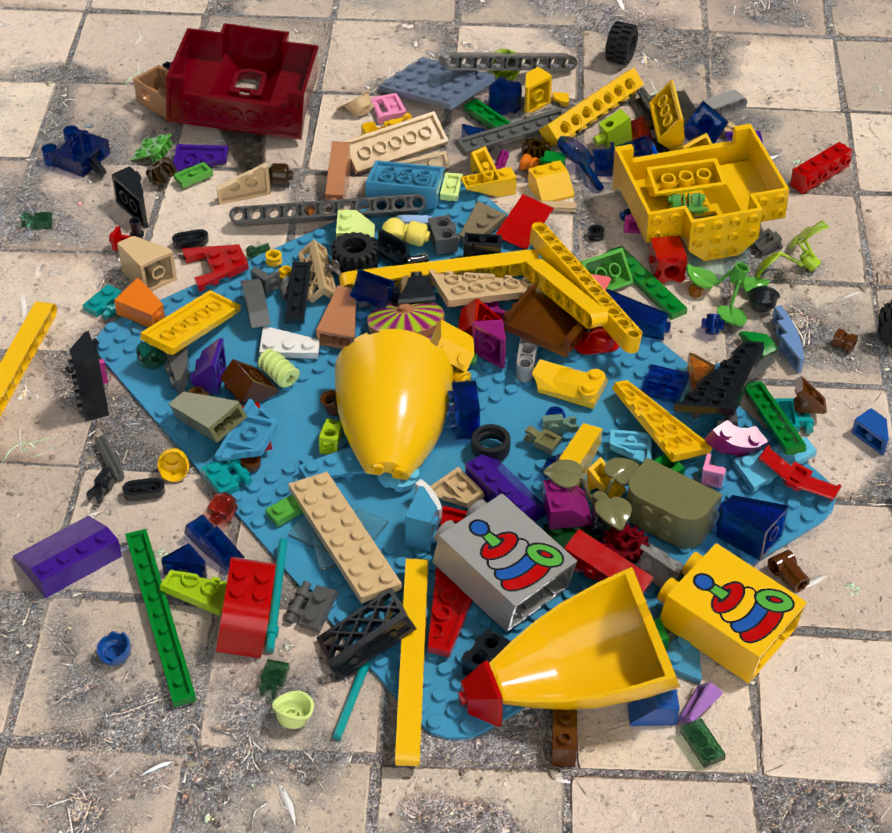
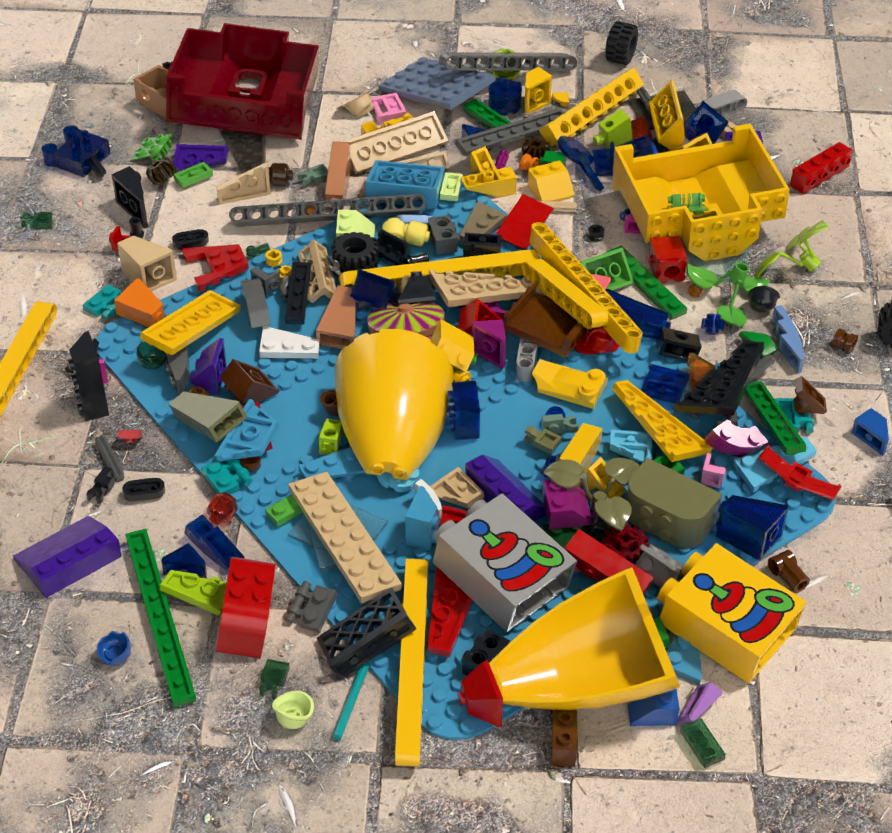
(130, 435): none -> plate
(173, 465): yellow hair -> none
(272, 628): teal bar -> none
(278, 368): yellowish green piece -> none
(317, 174): none -> sand green plate
(491, 431): black tyre -> none
(677, 344): none -> black brick
(684, 177): yellow slope -> none
(767, 241): dark grey bracket -> none

